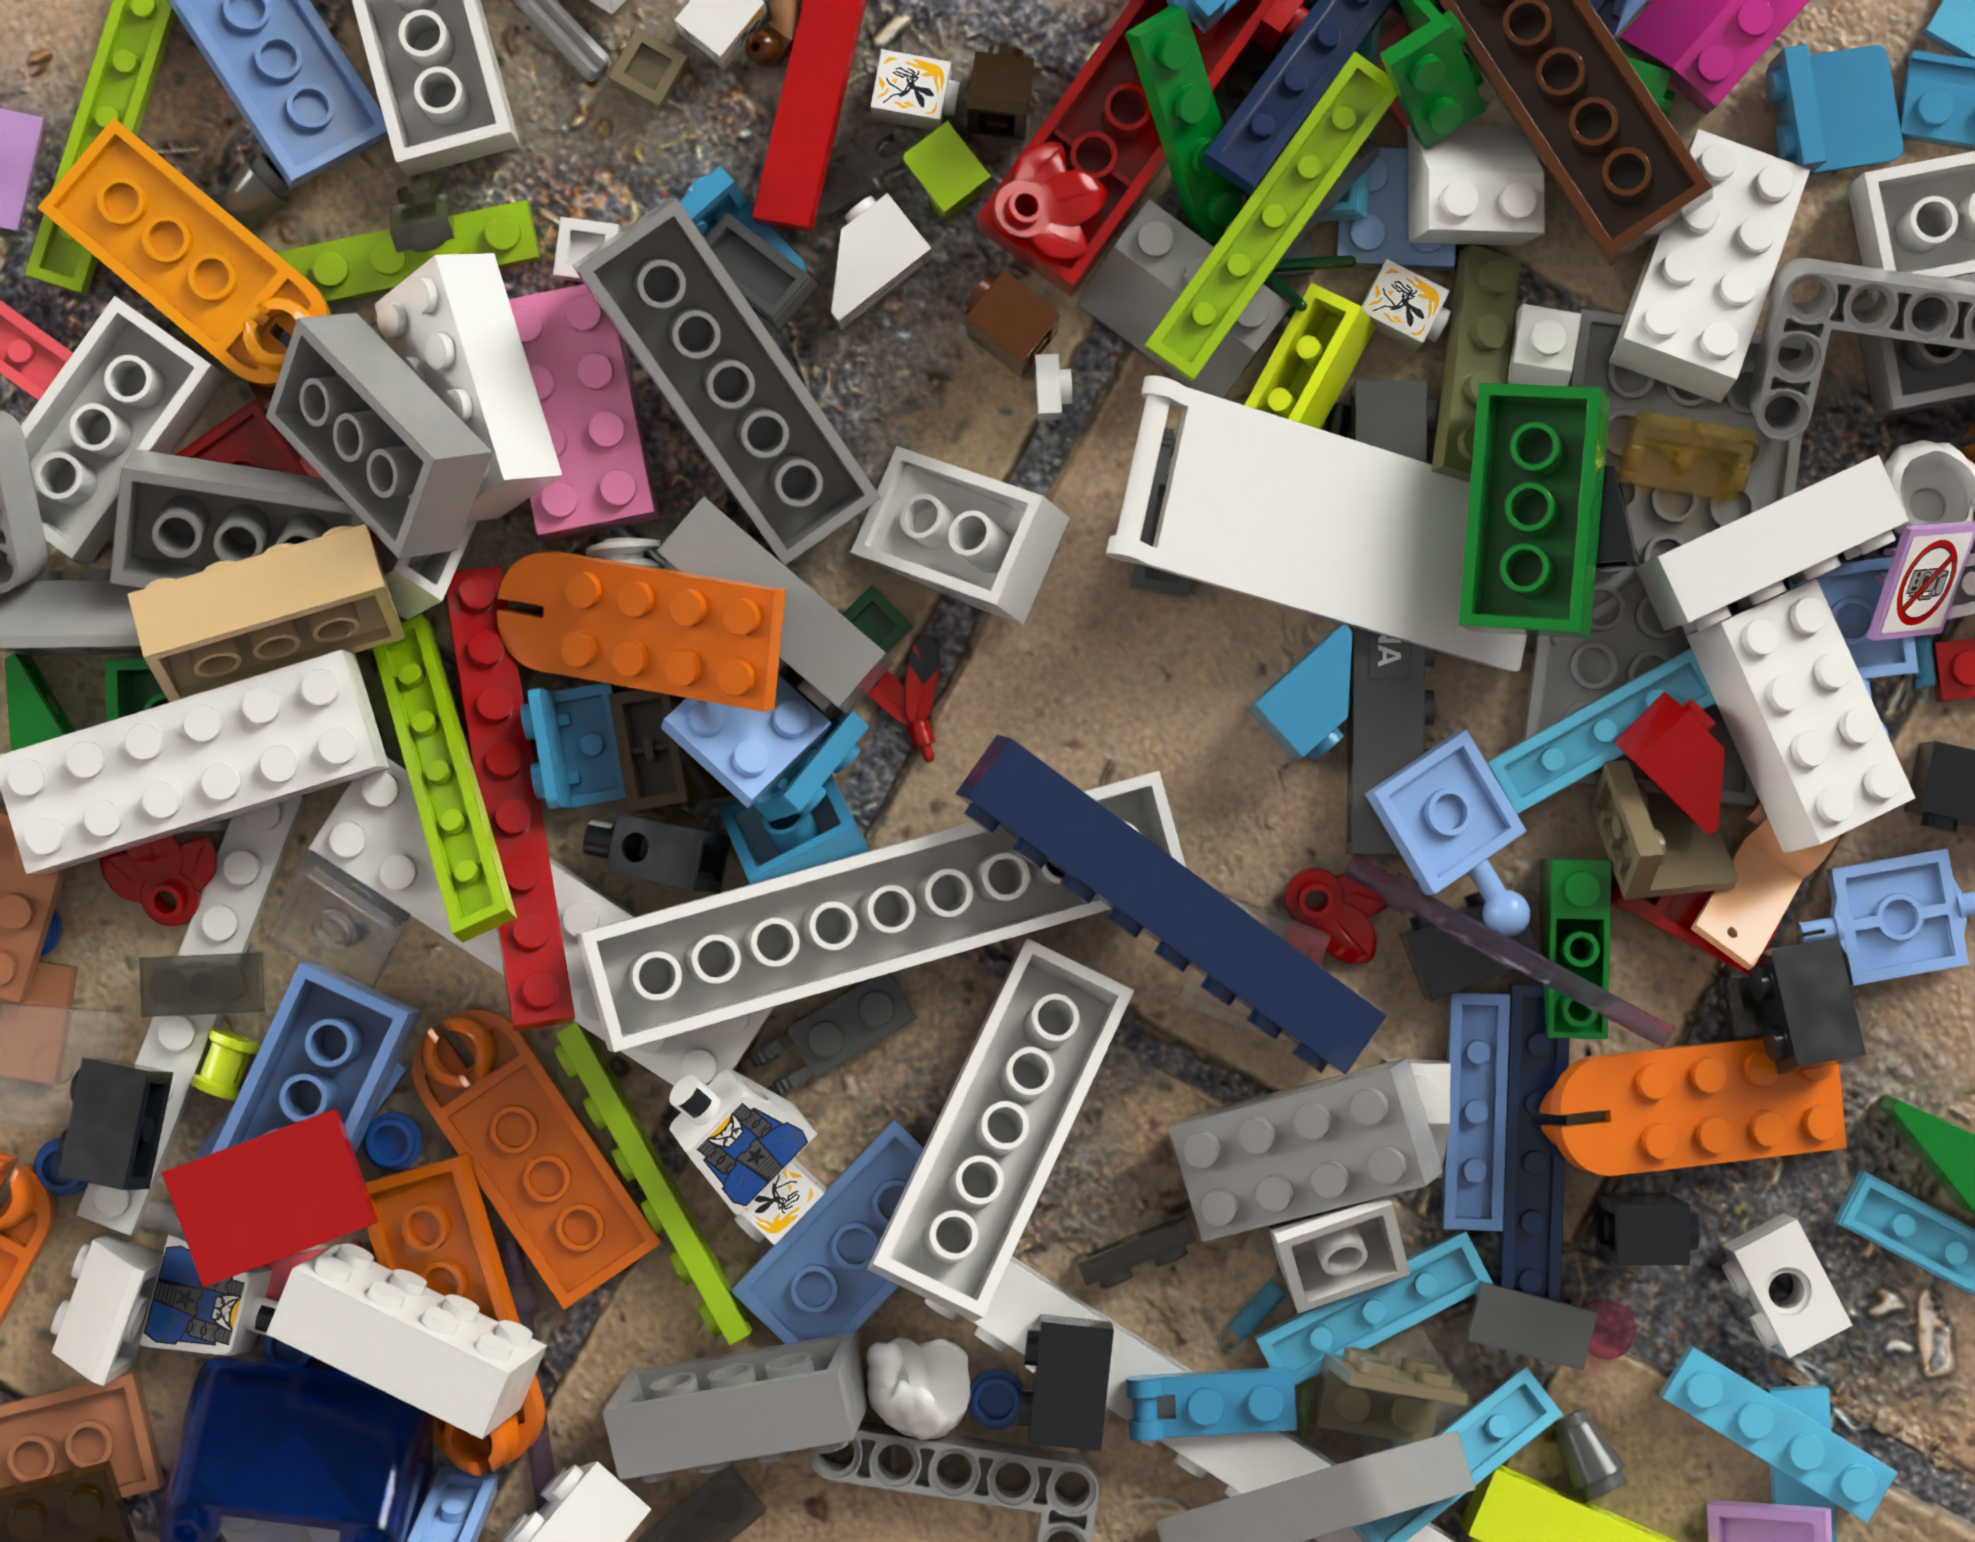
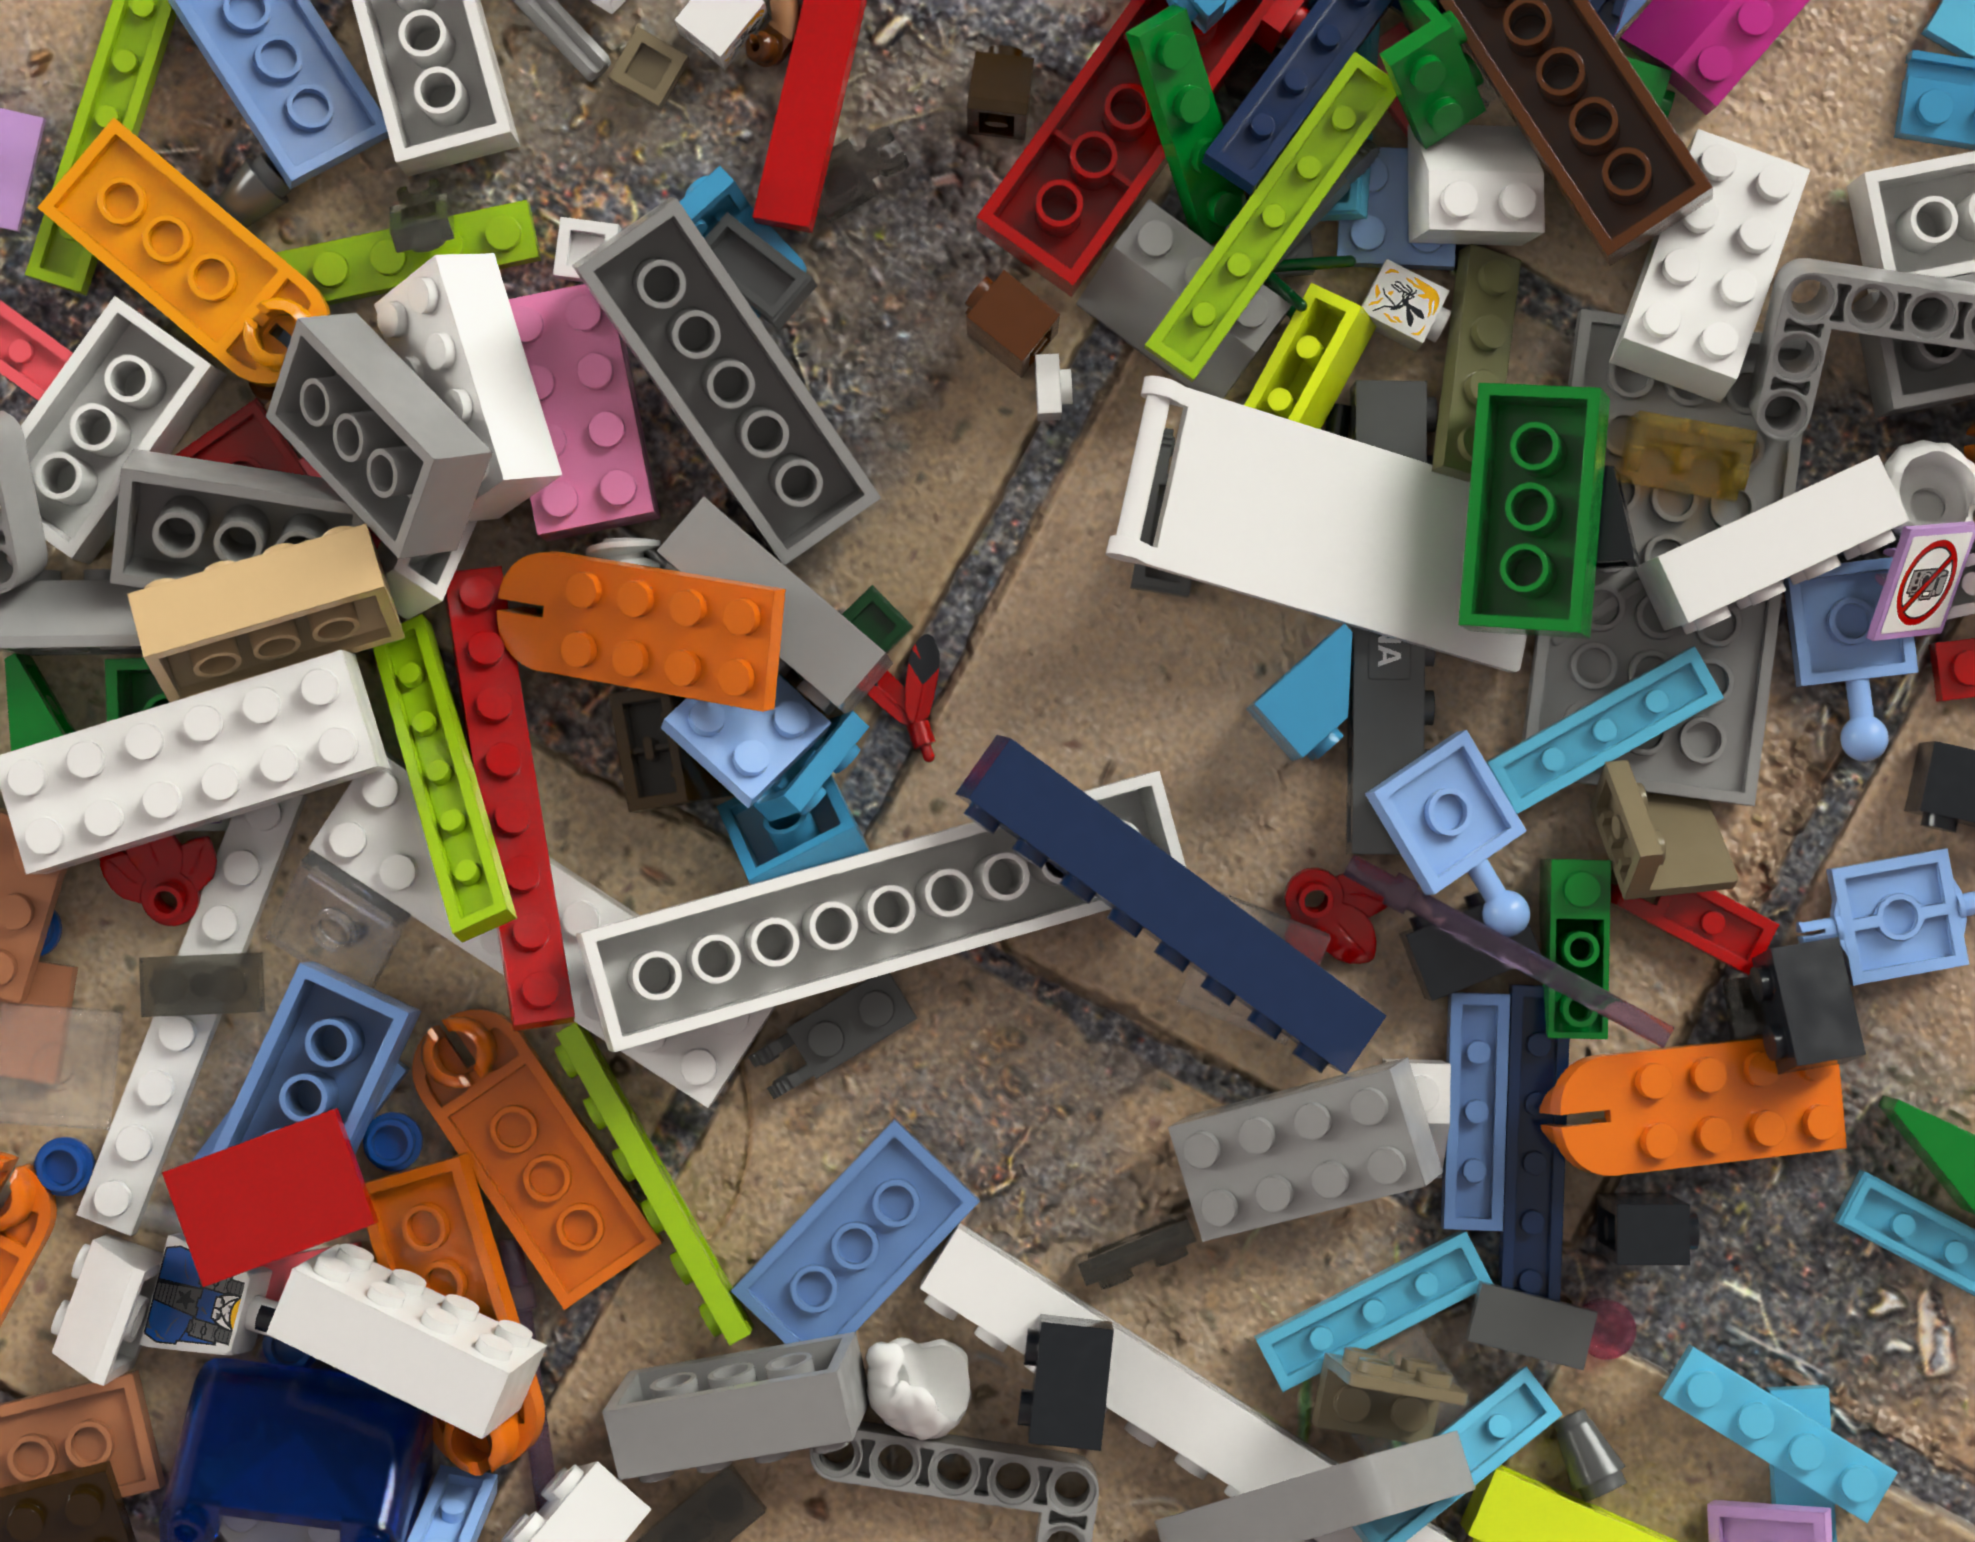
(114, 1123): black brick -> none
(225, 1064): neon yellow bush -> none
(574, 746): dark azure bracket -> none
(675, 856): black torso -> none
(737, 1133): torso -> none
(781, 1203): white brick -> none
(874, 256): white slope -> none
(913, 90): white brick -> none
(947, 171): lime panel -> none
(961, 534): white slope -> none
(995, 1398): blue plate -> none
(1000, 1130): white brick -> none
(1058, 202): red plate -> none
(1213, 1403): dark azure plate -> none
(1255, 1311): medium azure piece -> none
(1339, 1252): white slope -> none
(1543, 346): white slope -> none
(1679, 757): red slope -> none
(1745, 917): light nougat door -> none
(1801, 717): white brick -> none
(1813, 1307): white brick -> none
(1834, 108): dark azure bracket -> none
(1926, 665): medium azure piece -> none

